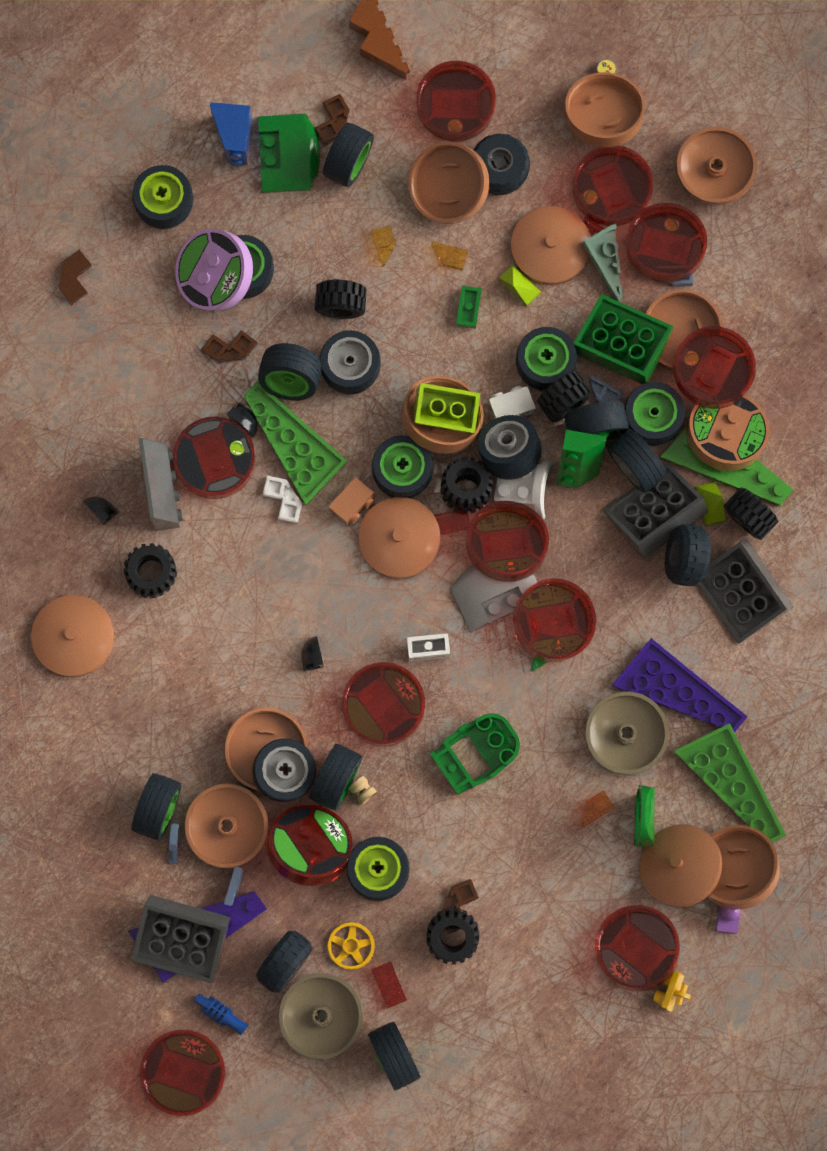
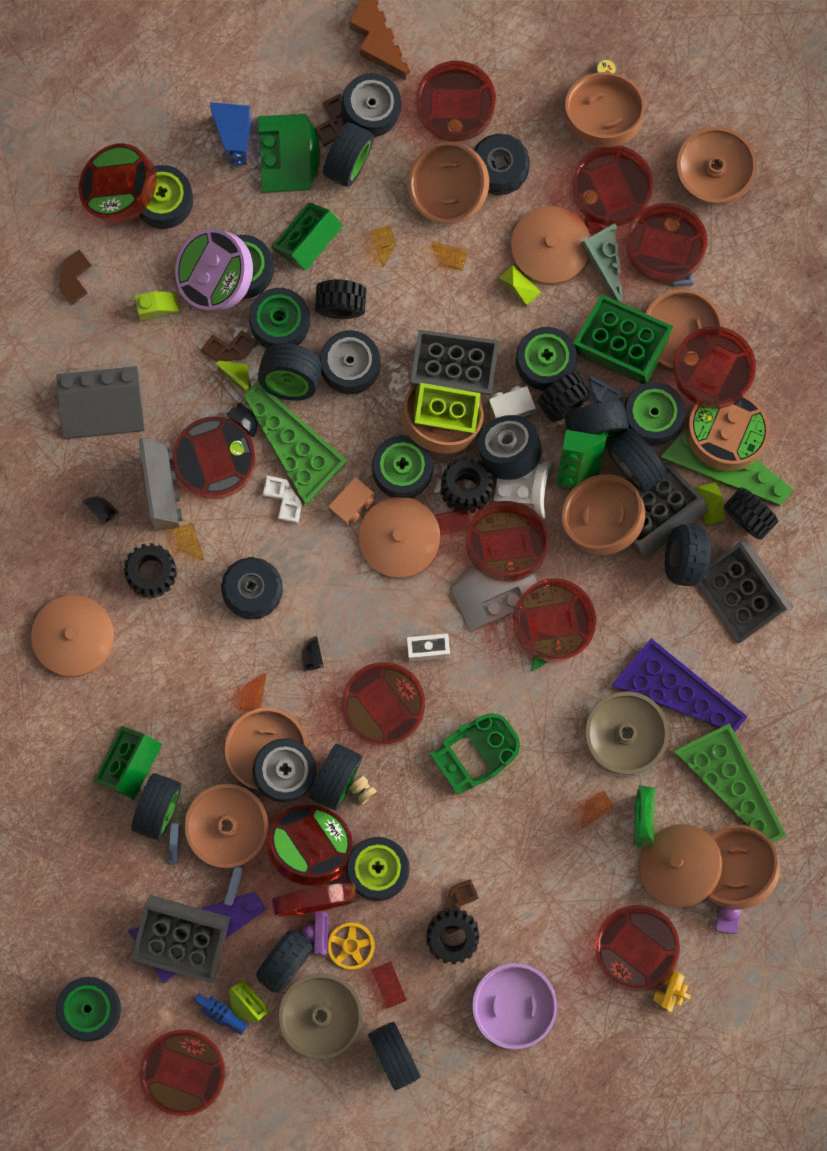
(100, 402): none -> dark grey slope
(104, 1012): none -> wheel
(117, 183): none -> brick
(128, 762): none -> green slope
(156, 304): none -> lime slope
(188, 540): none -> clear yellow tile
(236, 373): none -> lime slope
(246, 1003): none -> lime slope
(252, 588): none -> black wheel
(253, 693): none -> clear orange tile
(278, 304): none -> wheel
(307, 235): none -> green slope
(314, 899): none -> clear red brick
(318, 933): none -> medium lavender tile
(372, 103): none -> wheel
(455, 361): none -> dark grey slope
(468, 307): green plate -> none
(514, 1006): none -> lavender brick
(603, 514): none -> nougat piece

